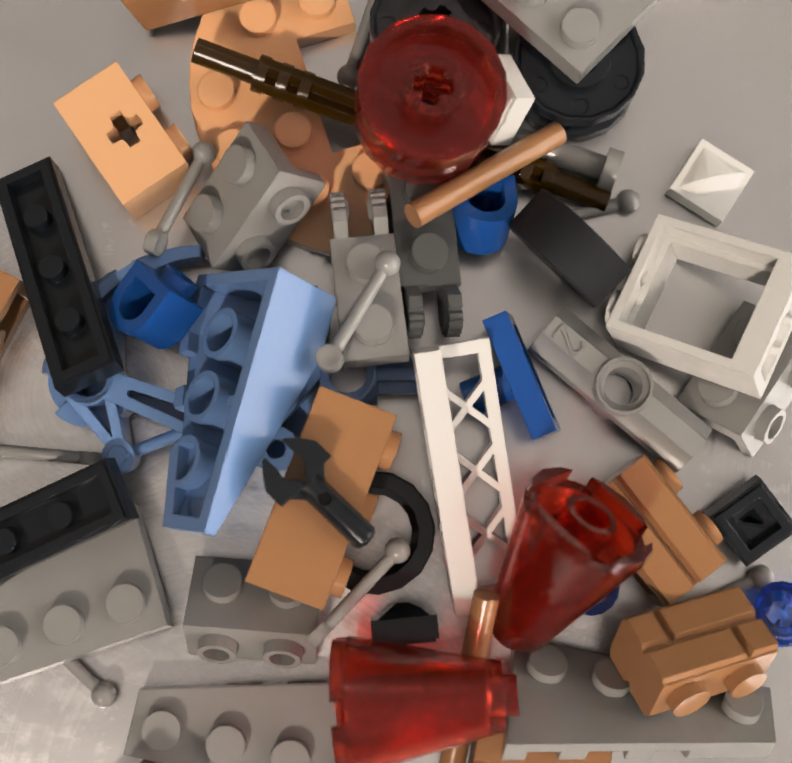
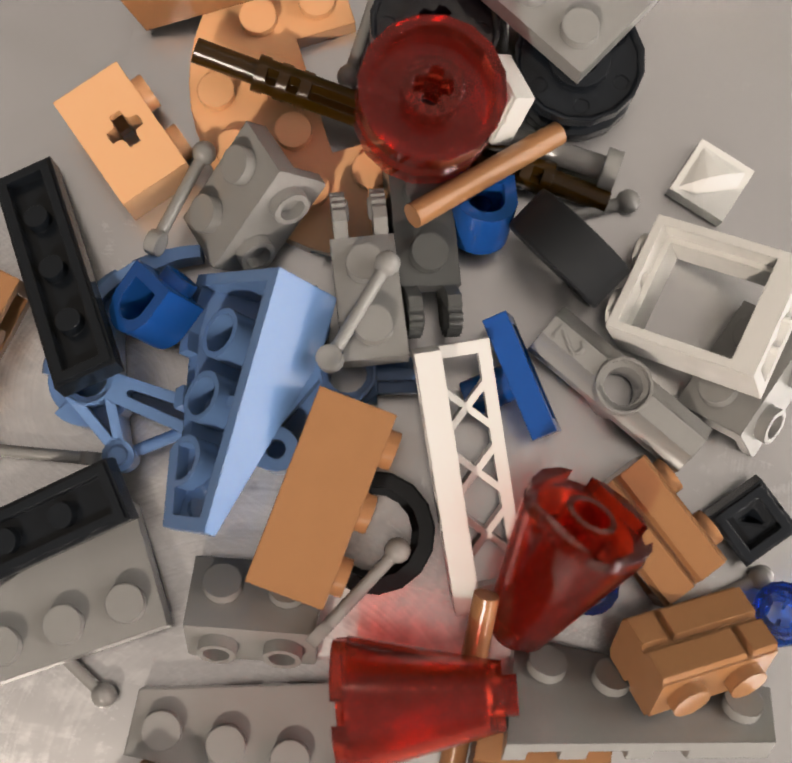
(317, 492): black bar -> none
(405, 625): black tile -> none

